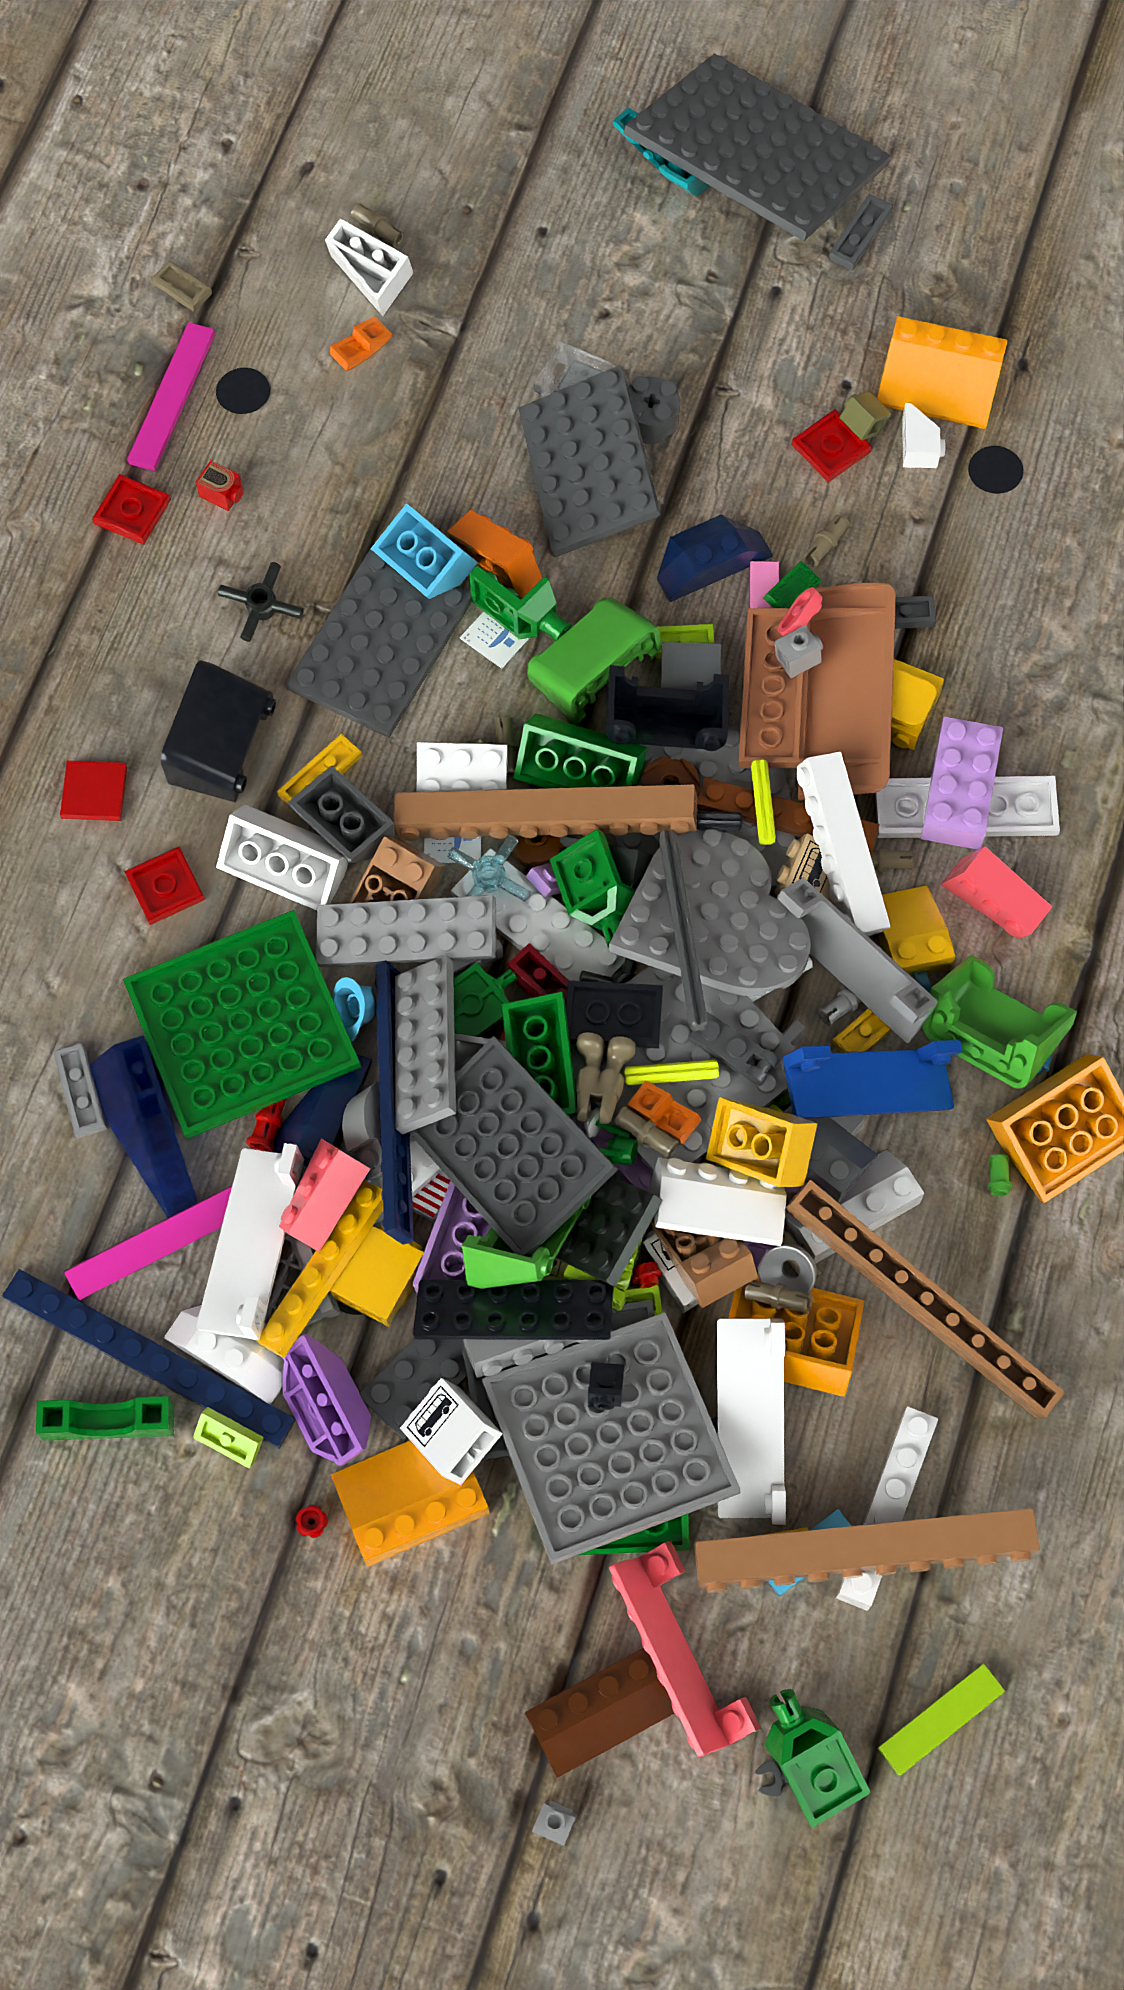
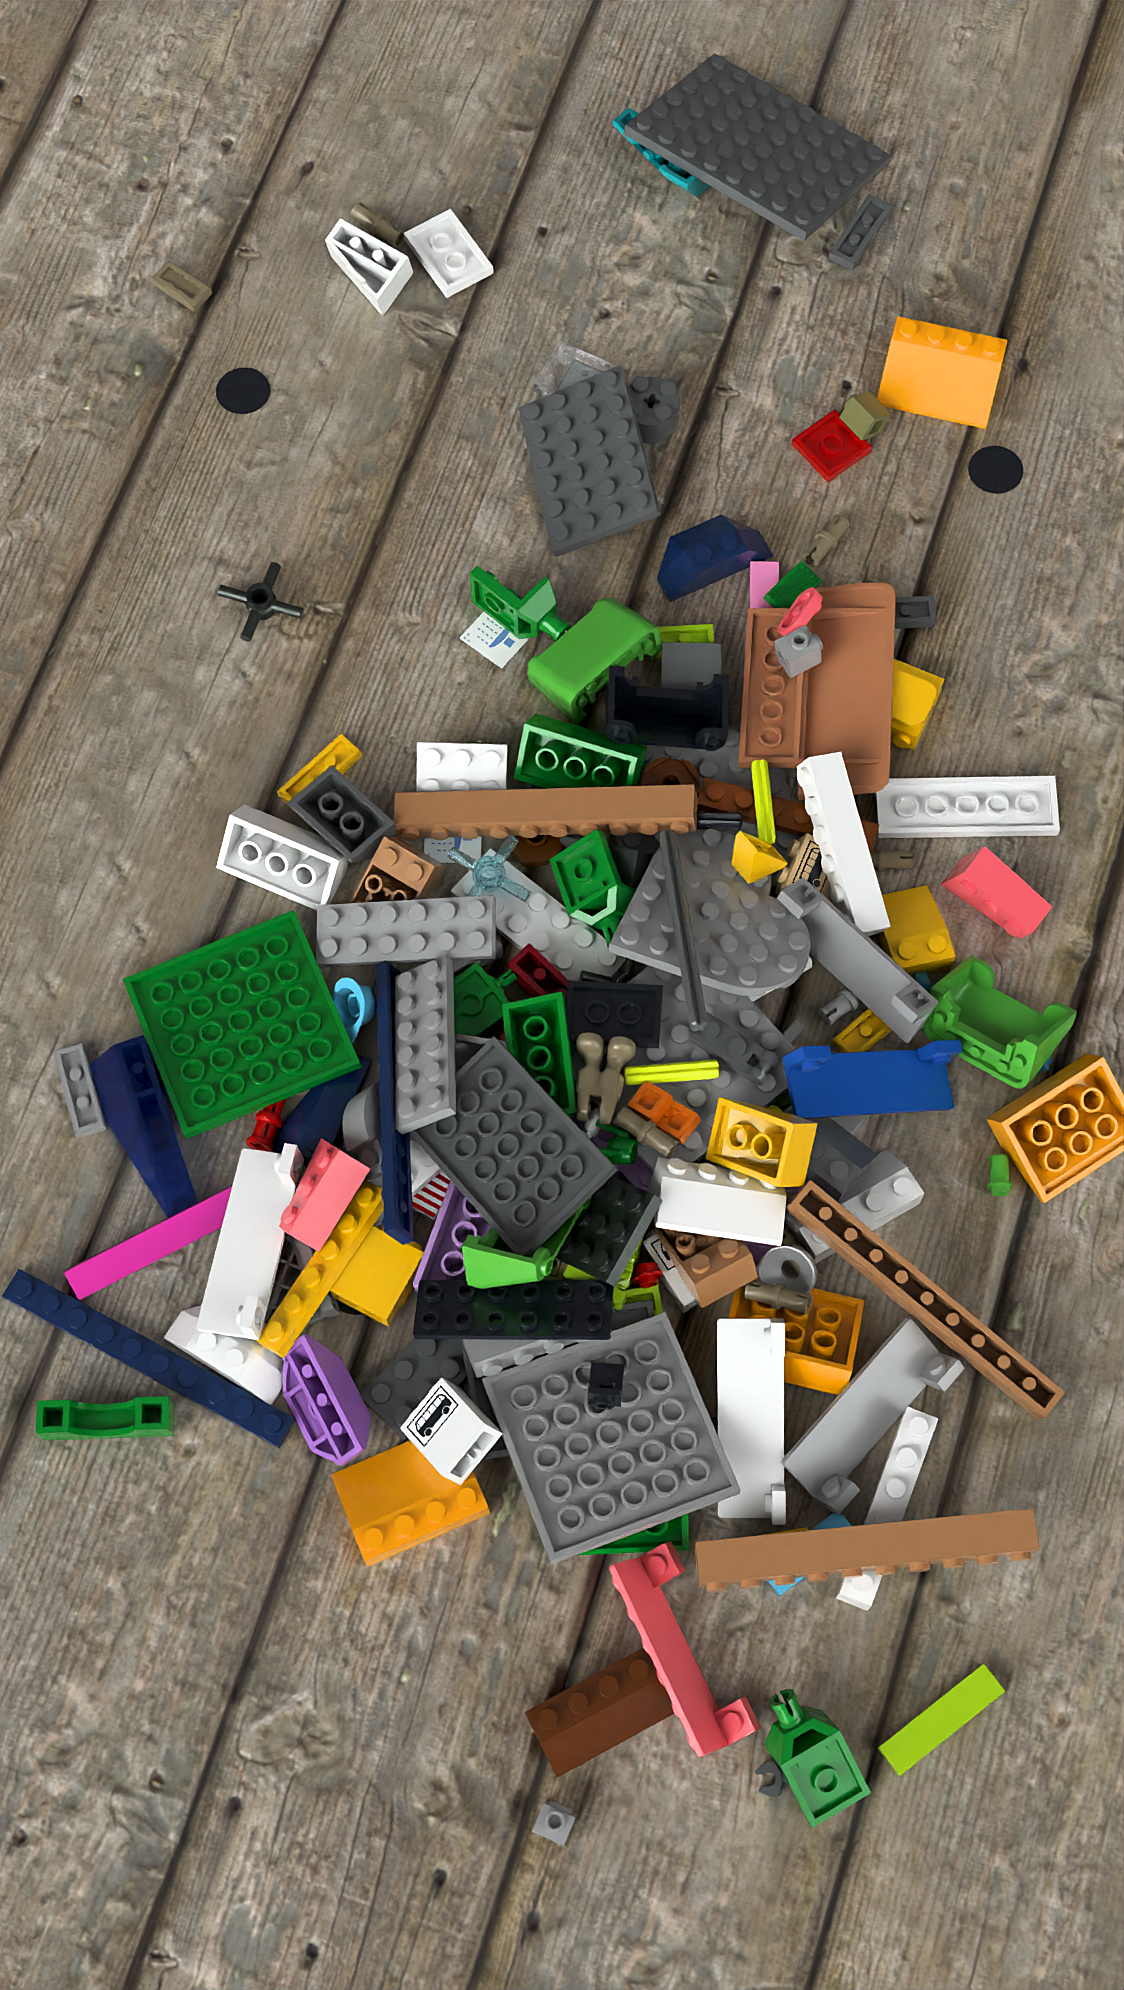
(93, 790): red tile -> none
(131, 509): red tile -> none
(164, 885): red tile -> none
(171, 397): dark pink tile -> none
(214, 732): black windscreen -> none
(220, 485): red brick -> none
(228, 1437): plate -> none
(311, 1512): red plate -> none
(362, 344): orange slope -> none
(377, 646): dark grey plate -> none
(423, 553): medium azure slope -> none
(448, 253): none -> white plate
(497, 551): orange wedge -> none
(504, 735): dark tan pin -> none
(544, 880): lavender plate -> none
(755, 857): none -> yellow slope
(866, 1412): none -> light grey bracket
(920, 439): white slope -> none
(961, 783): lavender brick -> none

